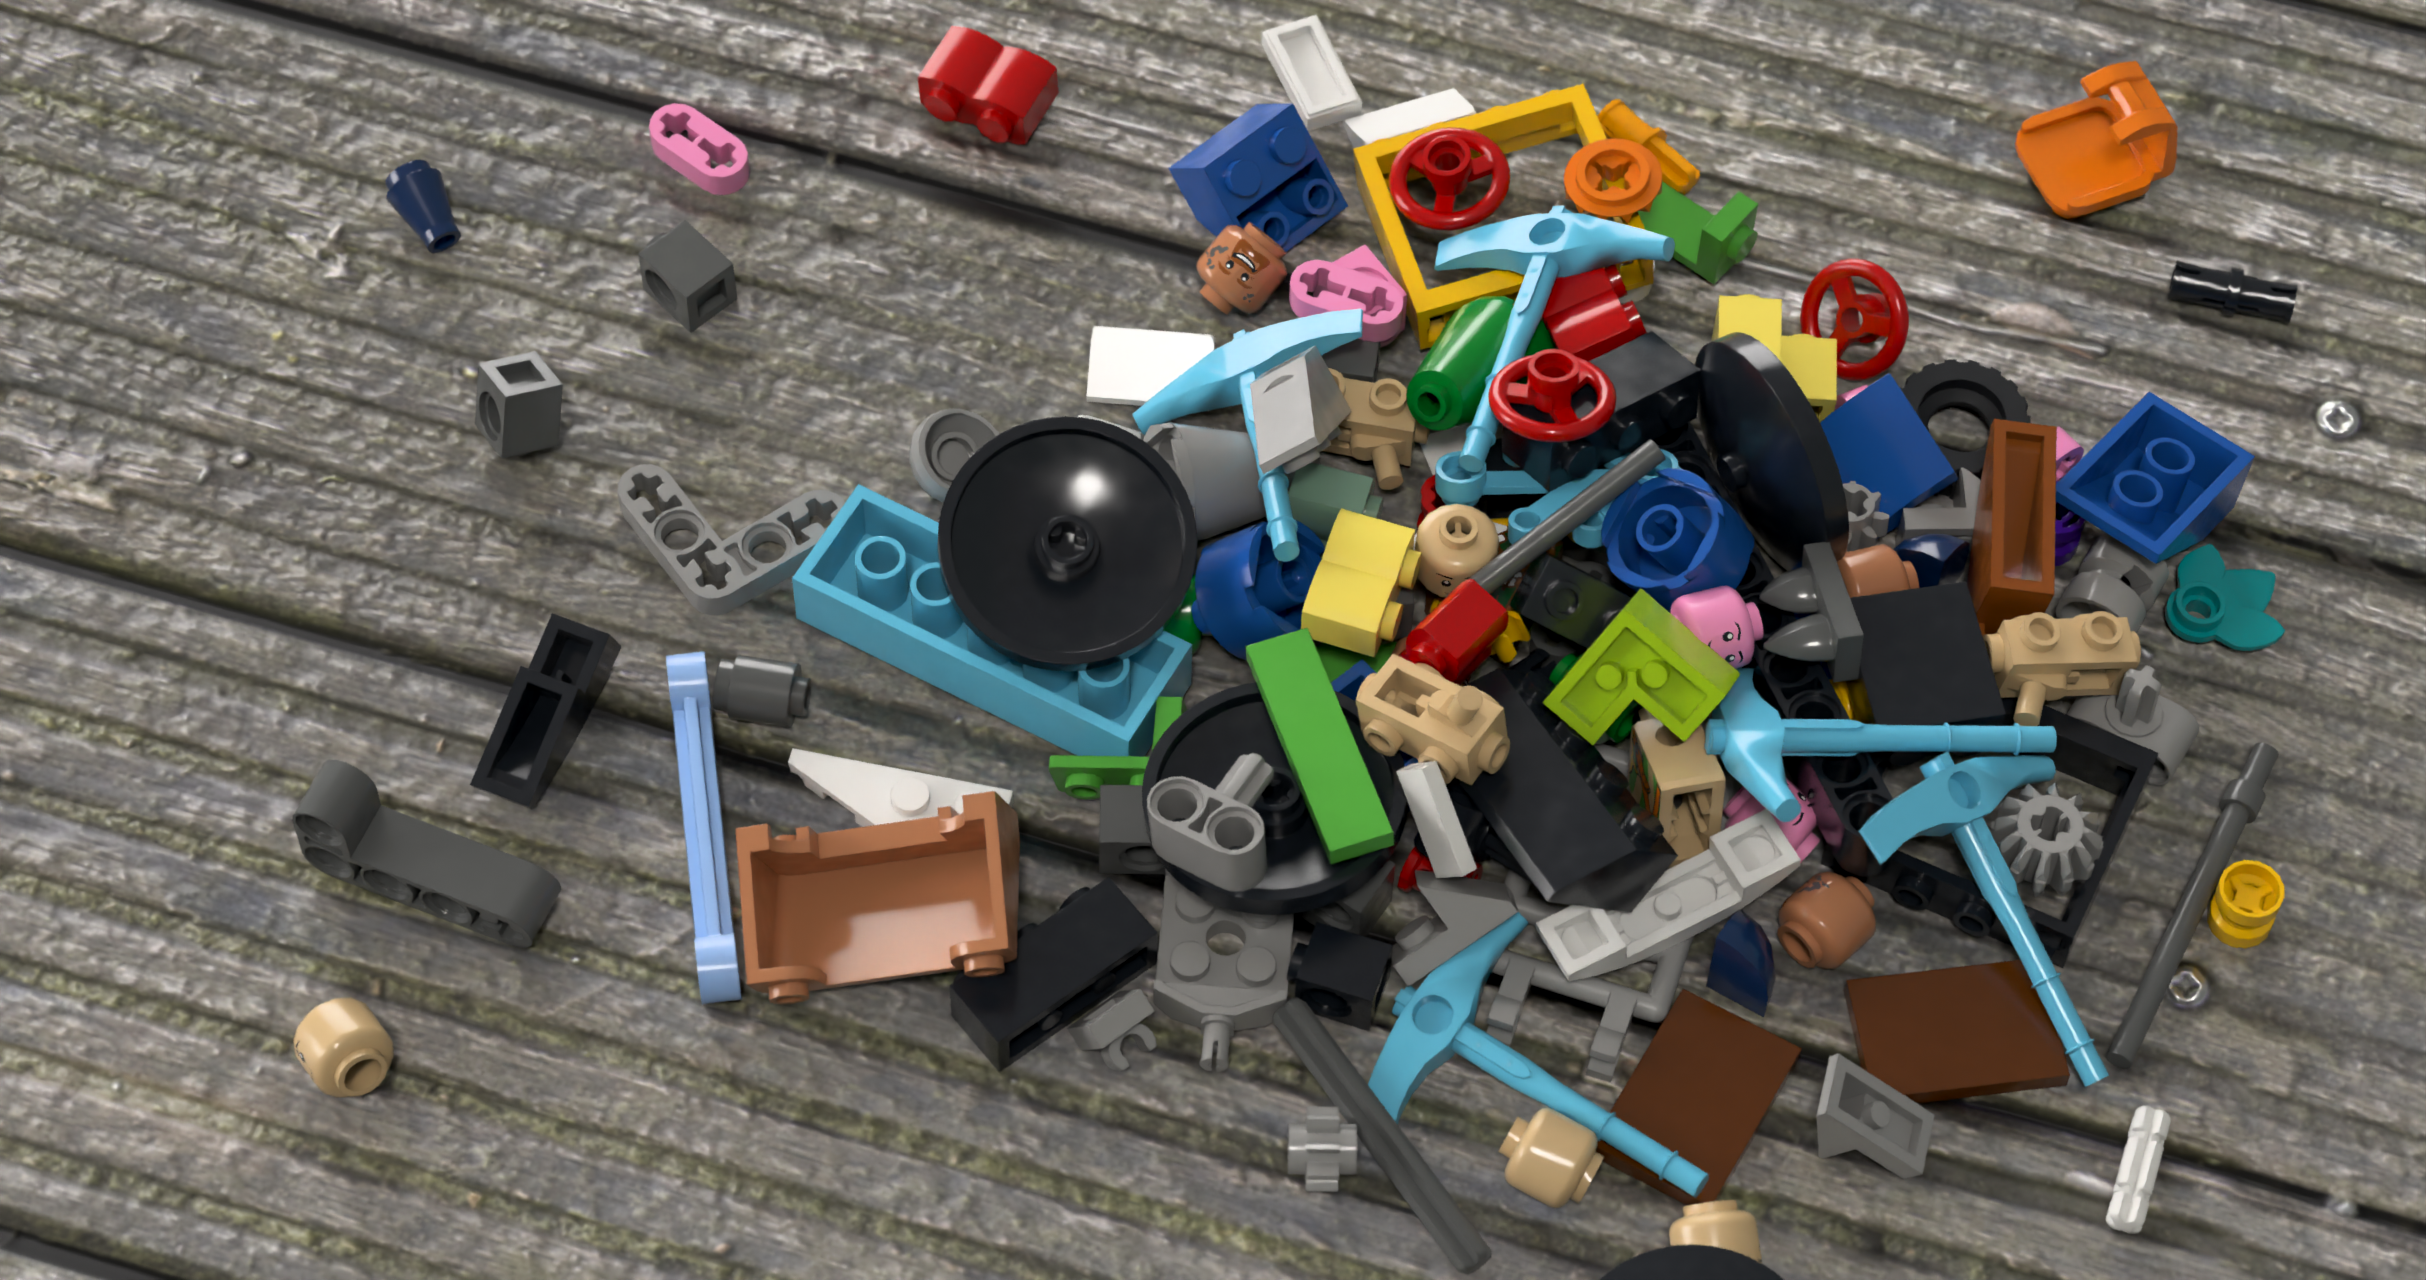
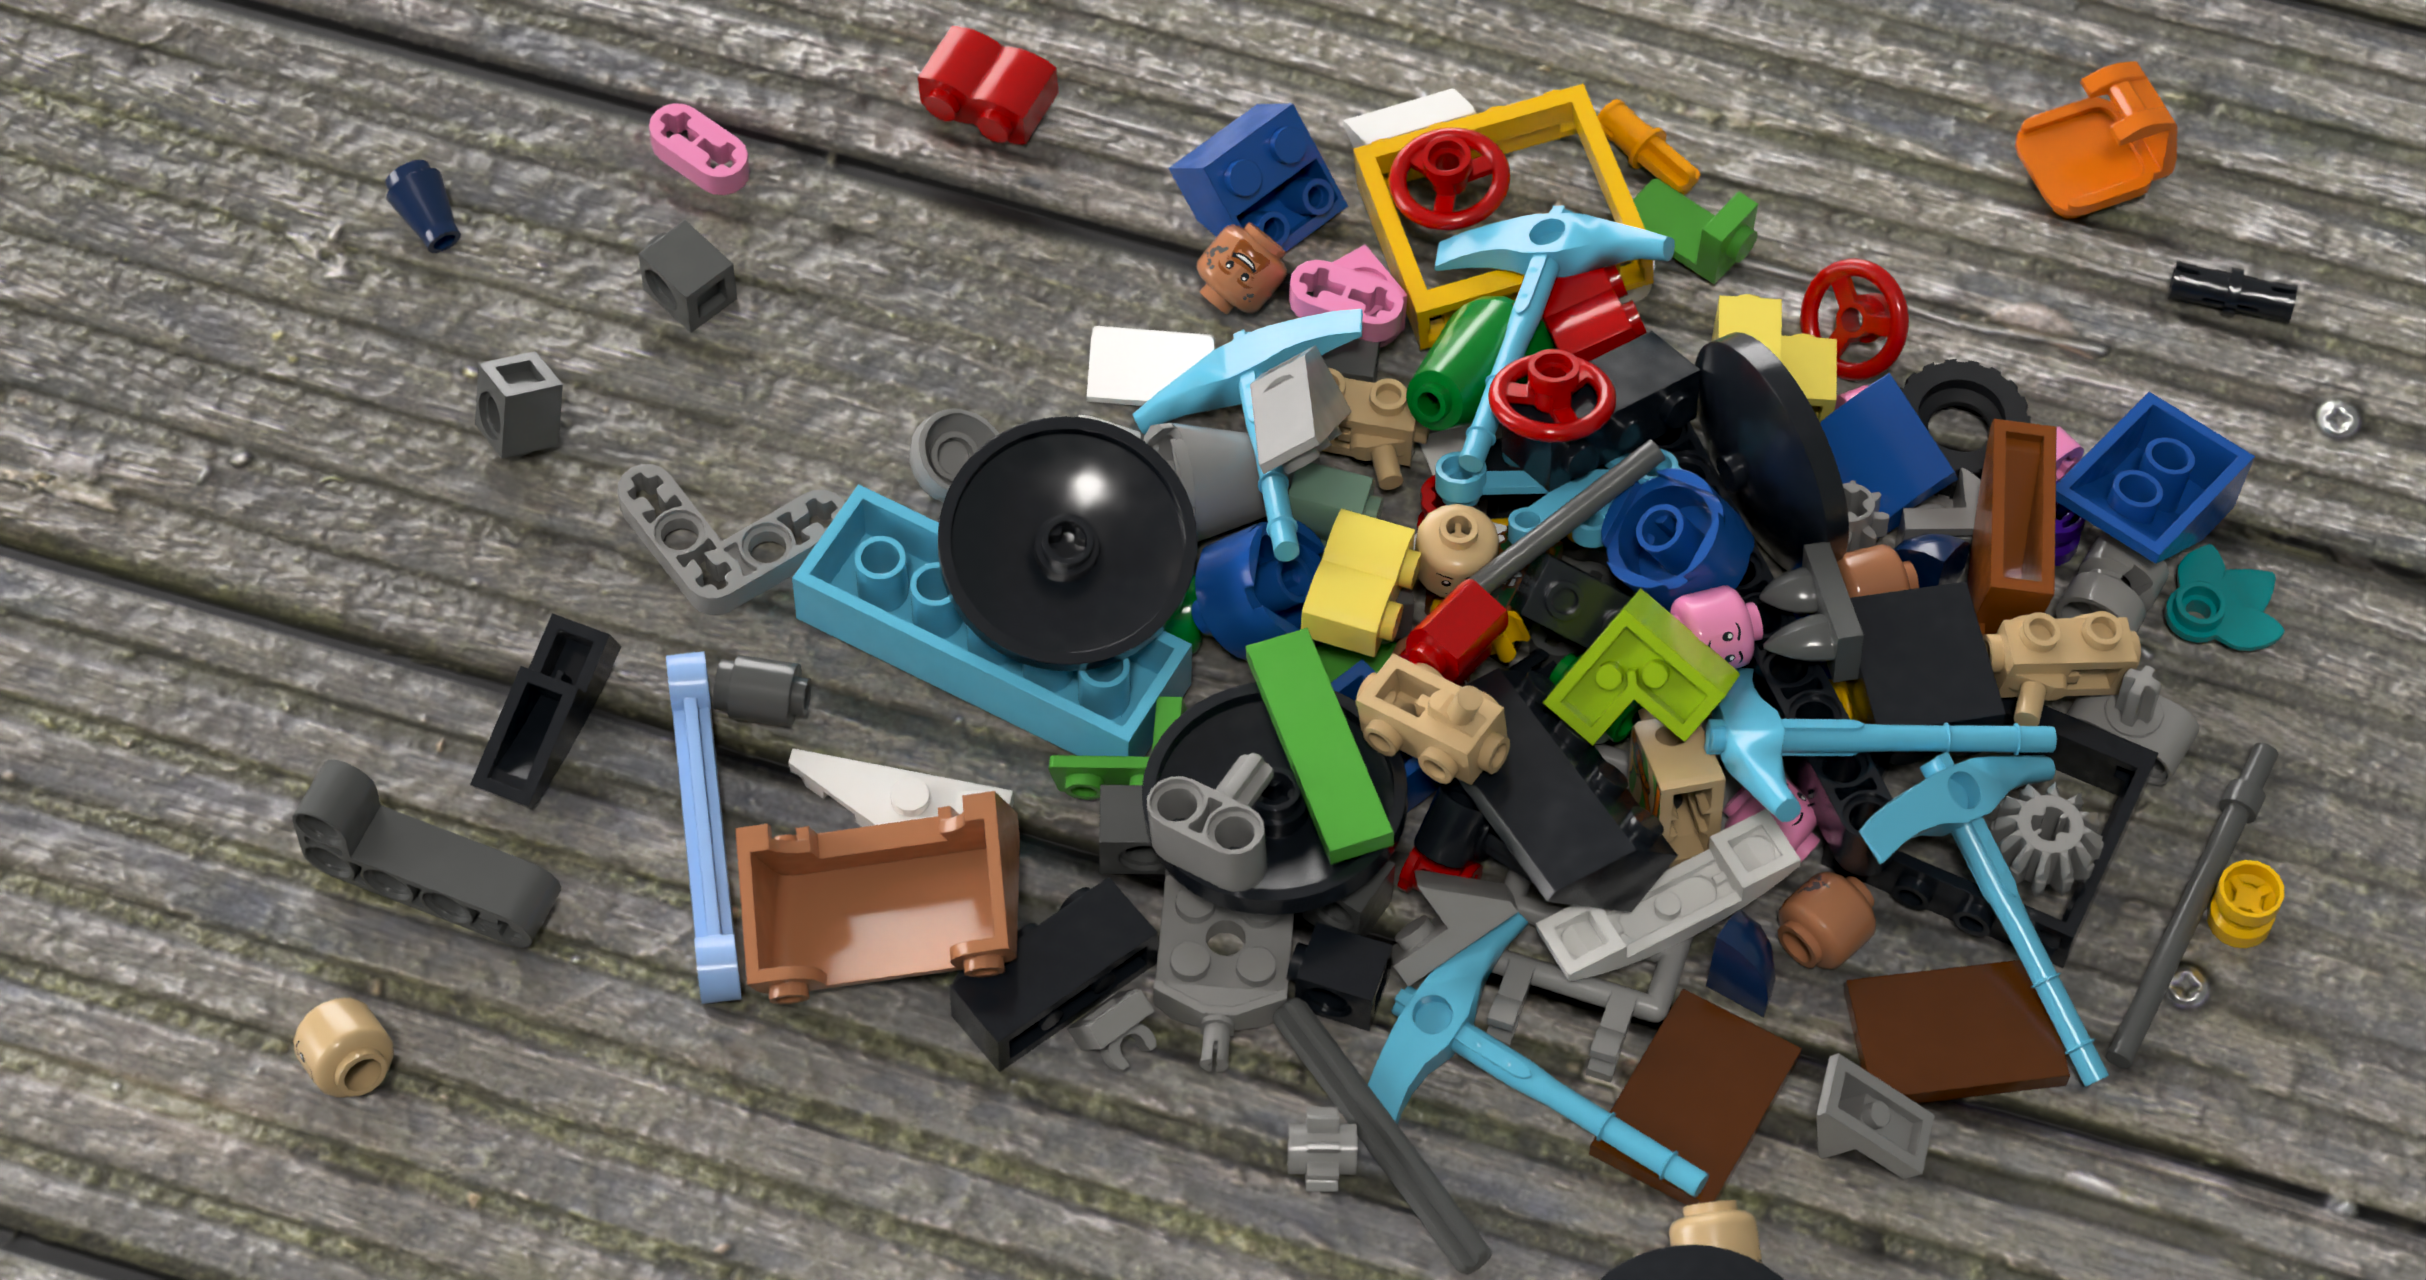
(1311, 73): white tile -> none
(1436, 819): white piece -> none
(1551, 1157): tan head -> none
(1611, 161): orange gear -> none
(2138, 1169): white axle -> none

